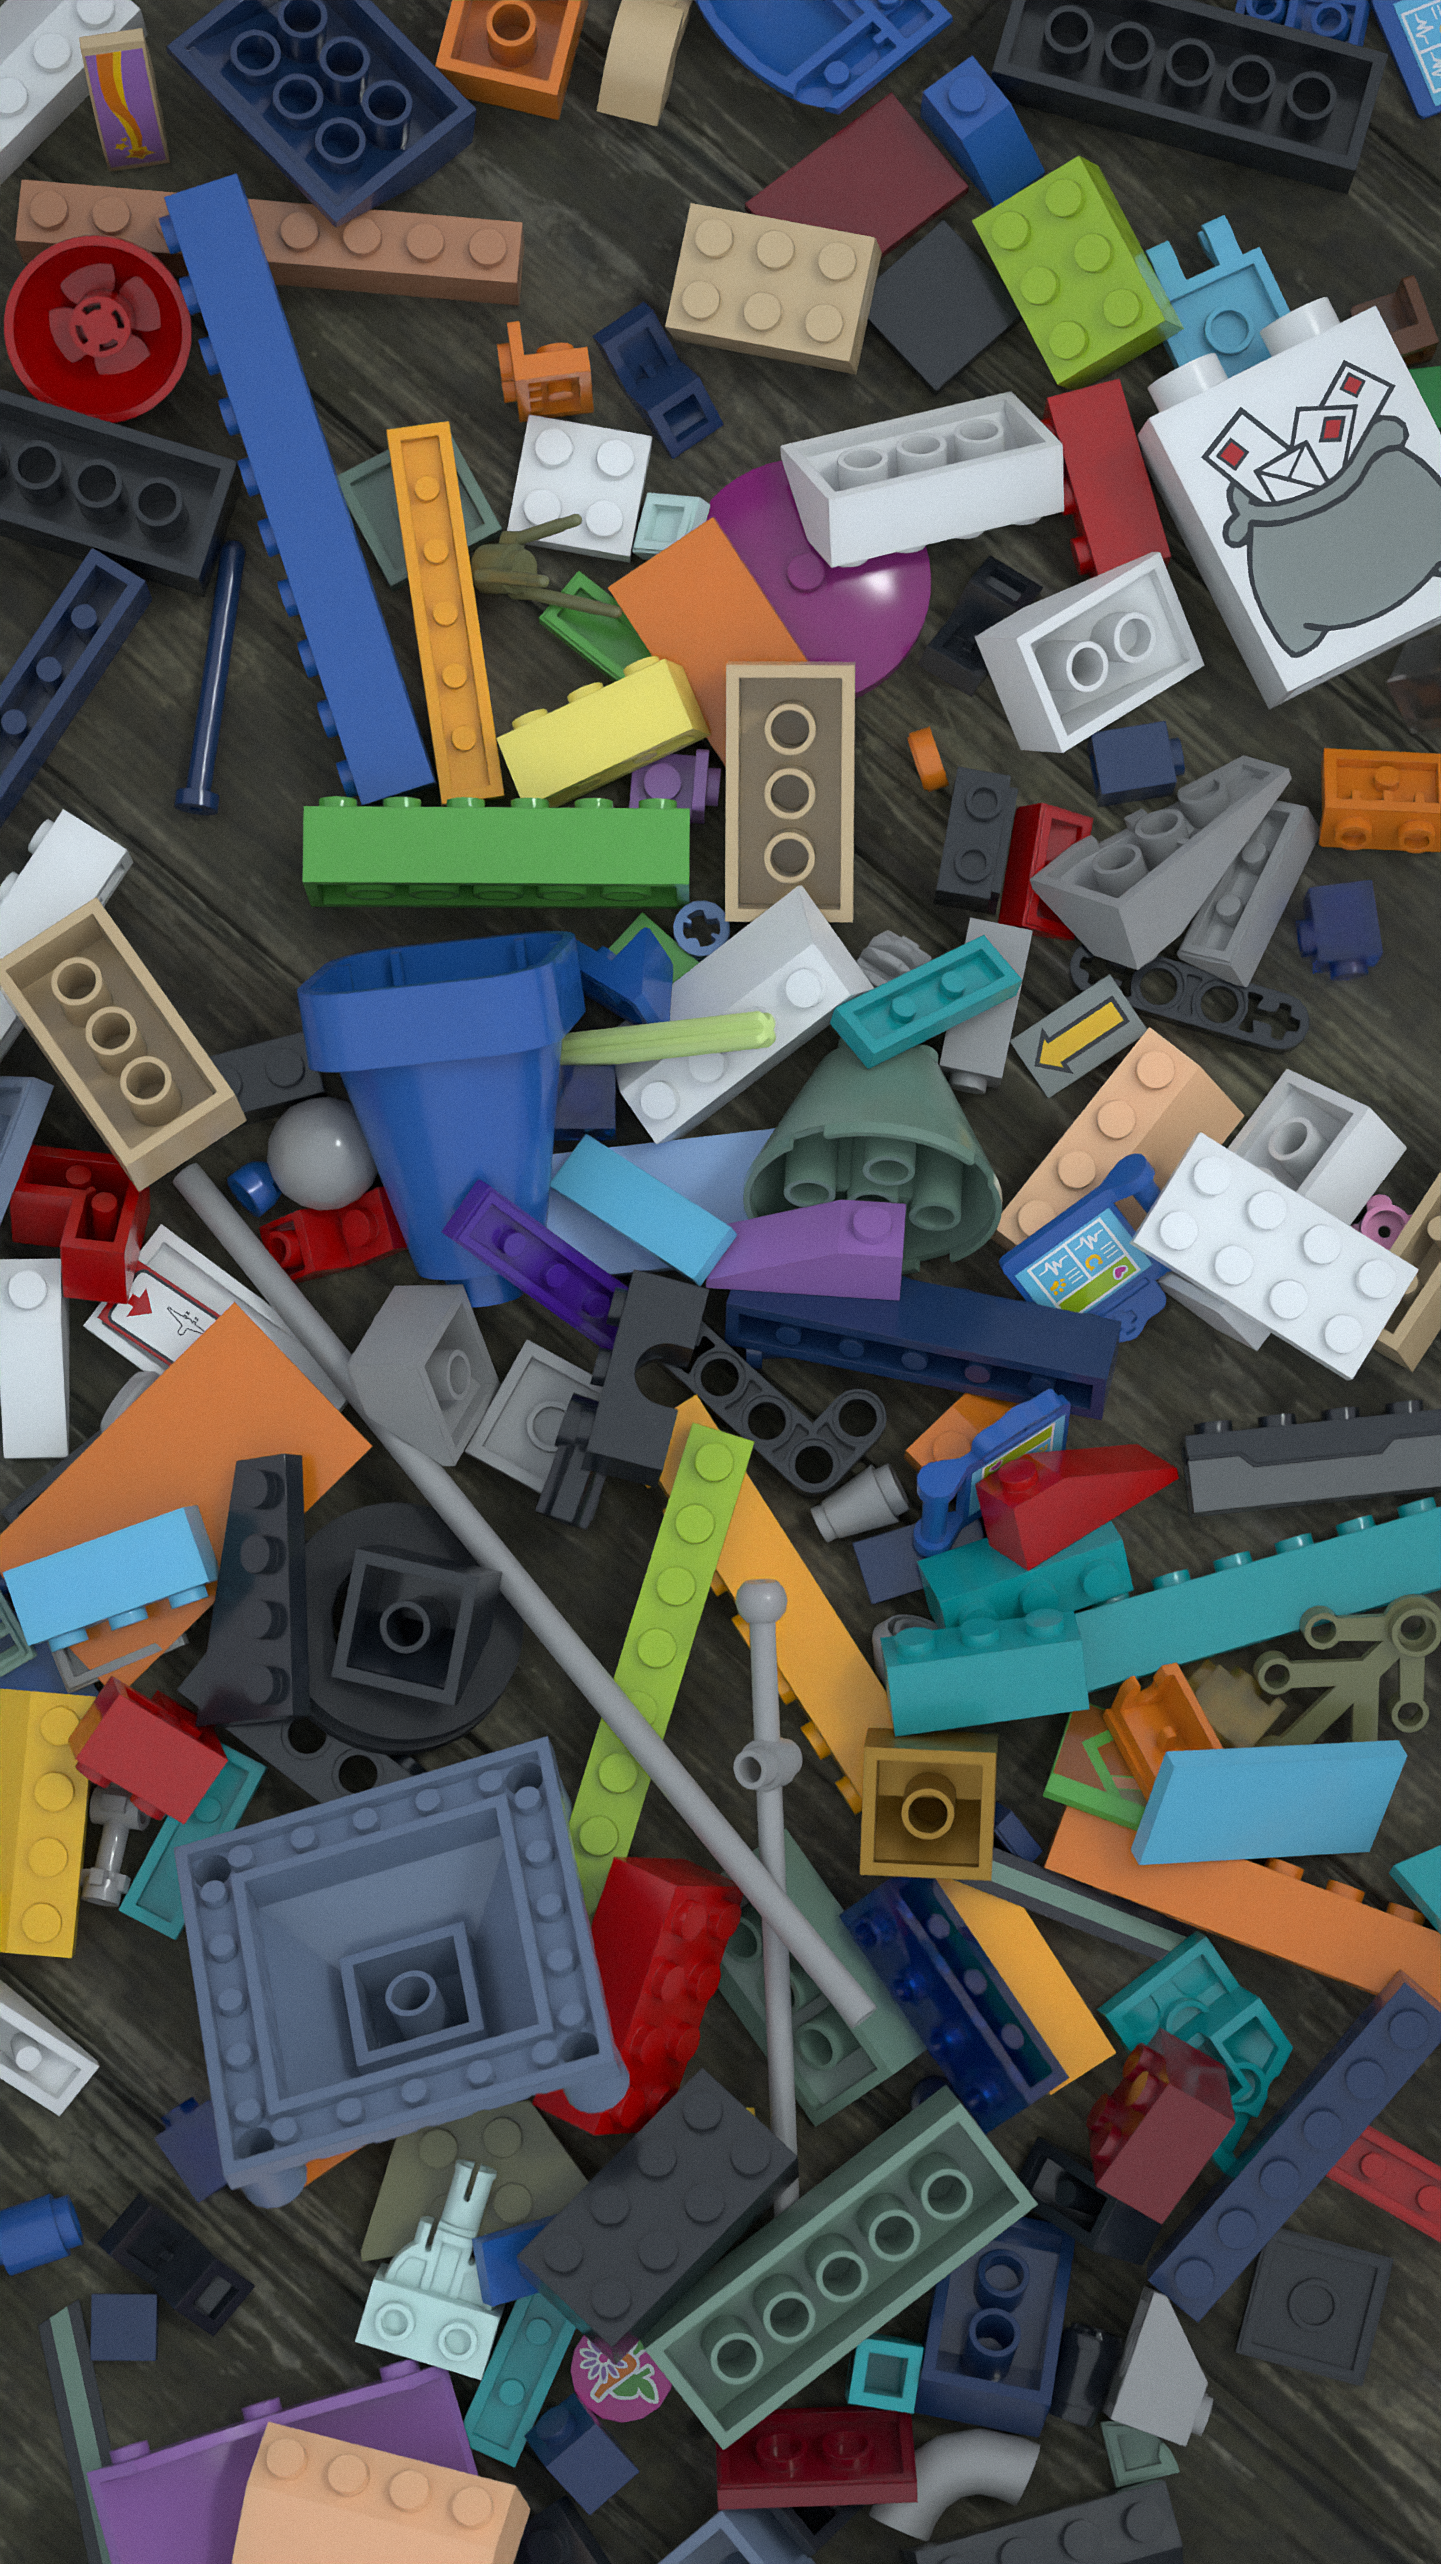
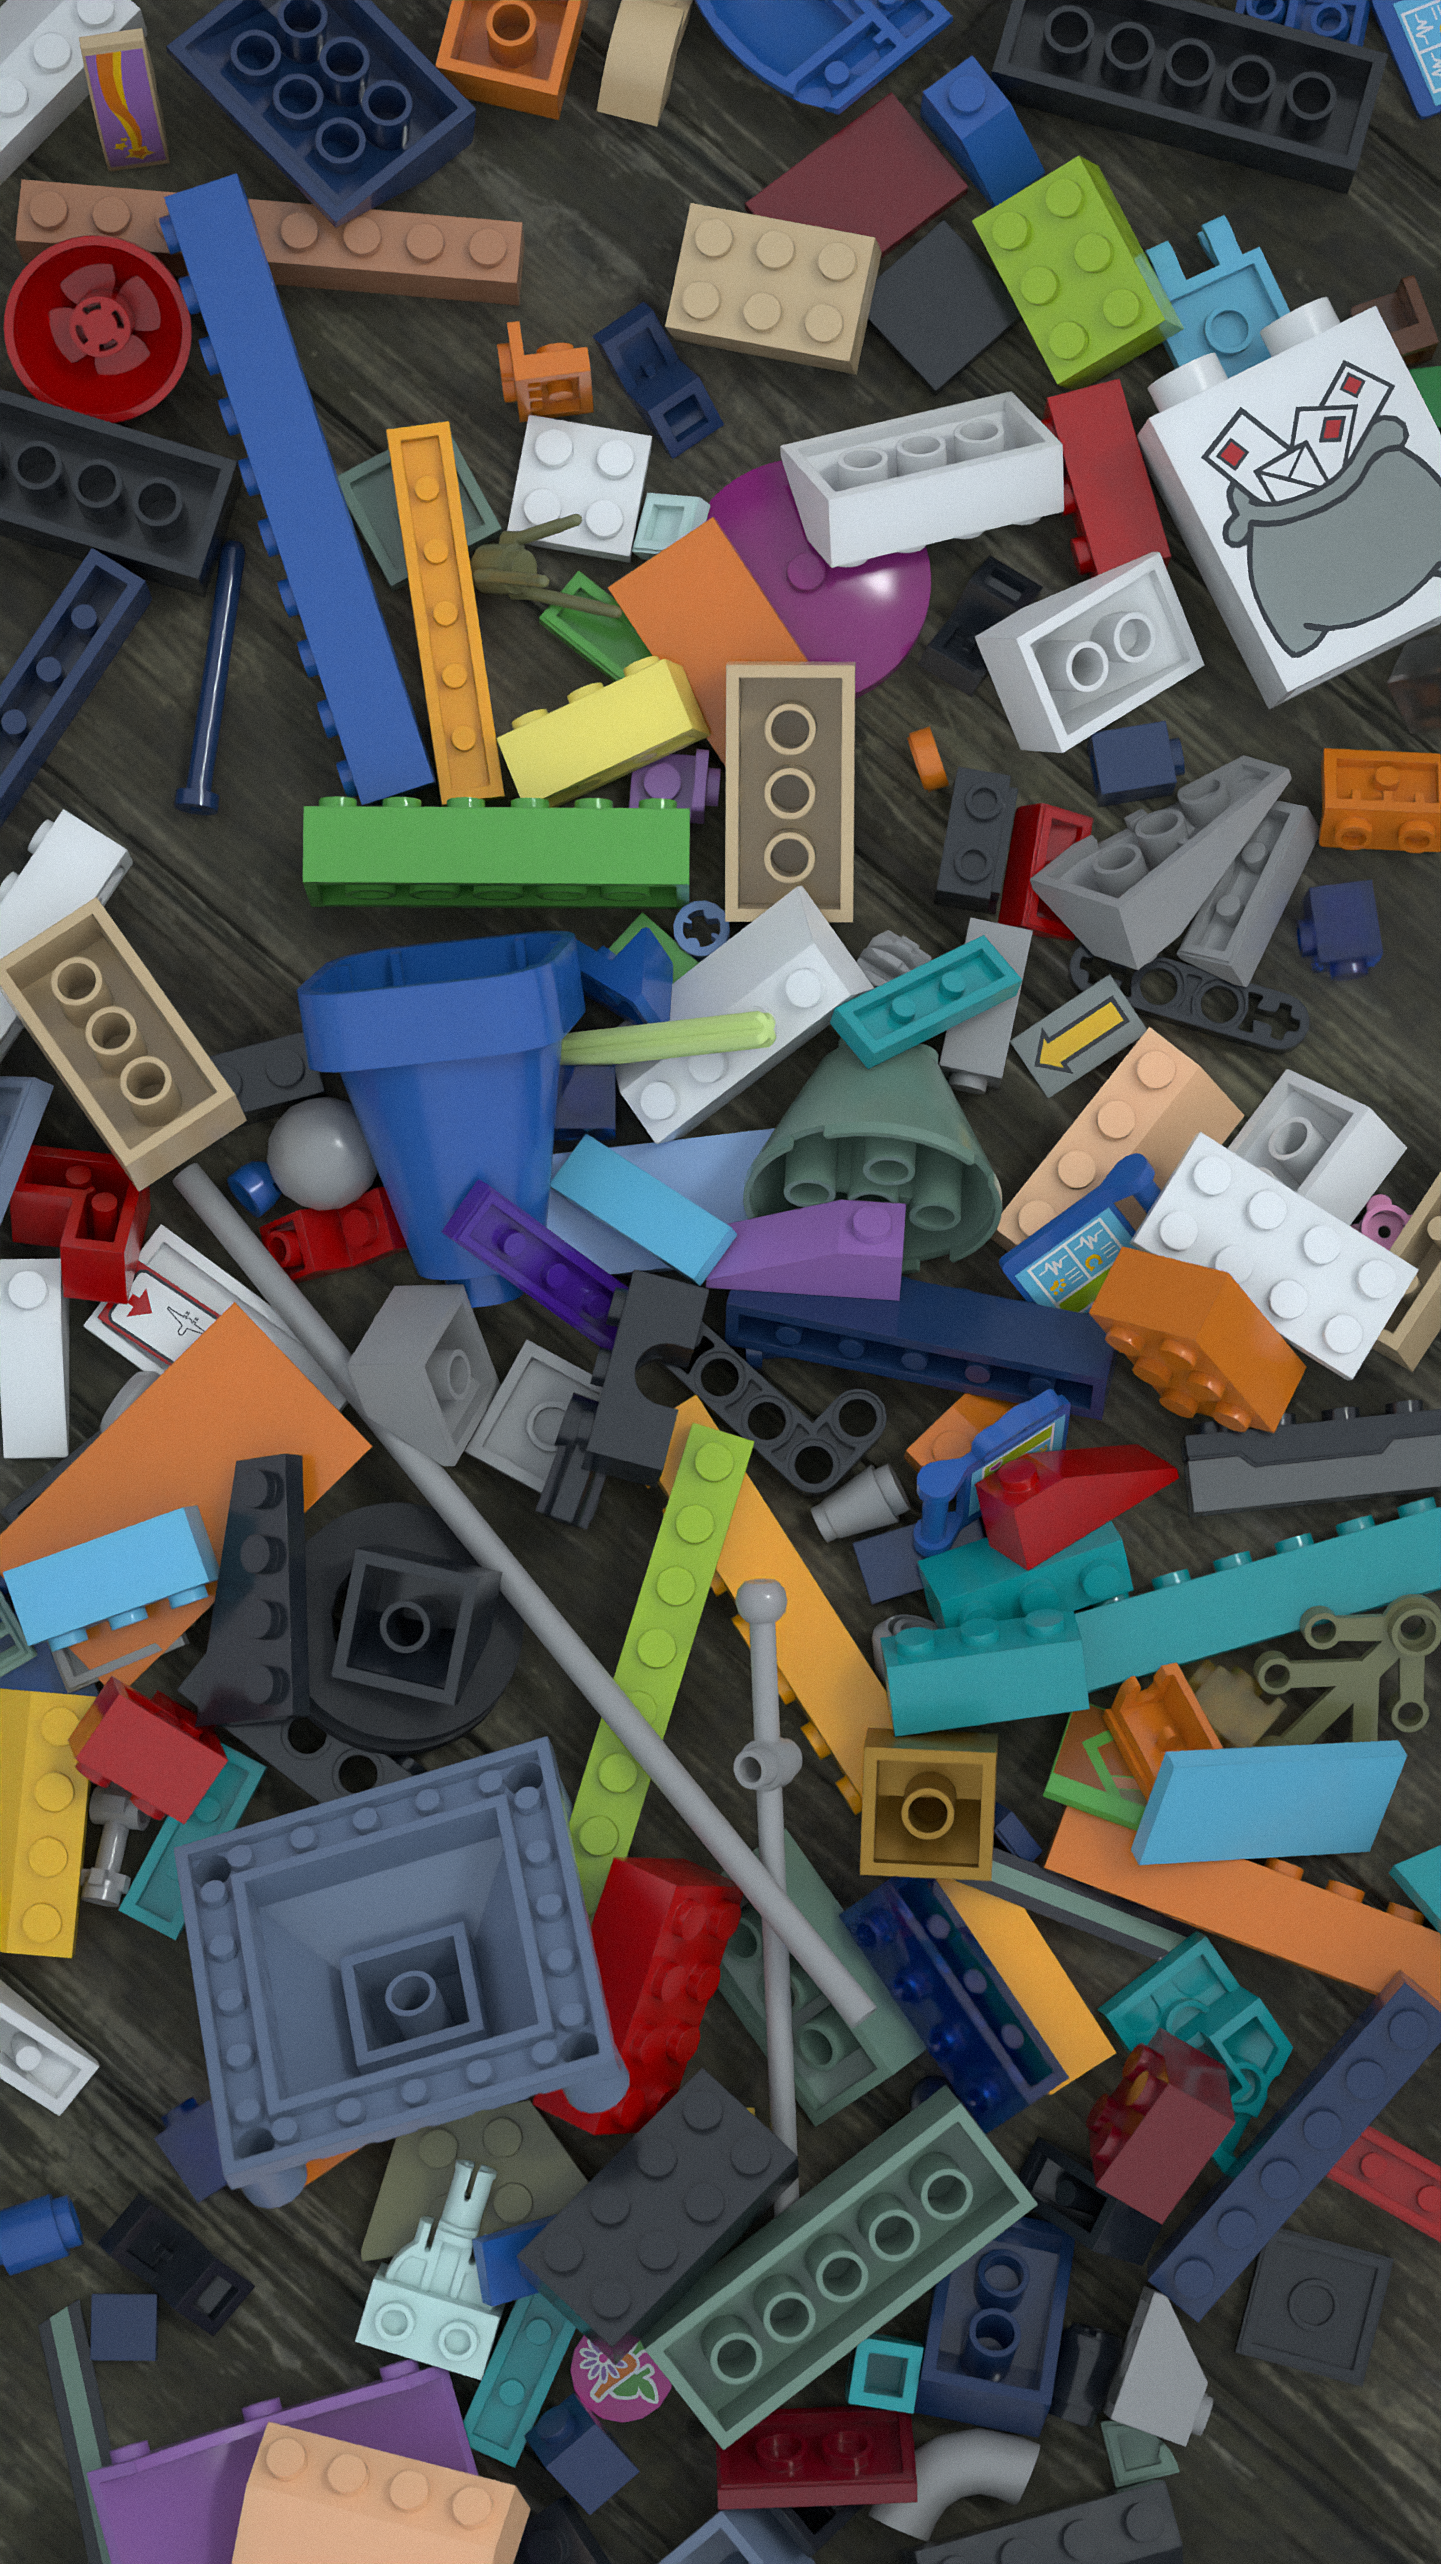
(1197, 1340): none -> orange brick

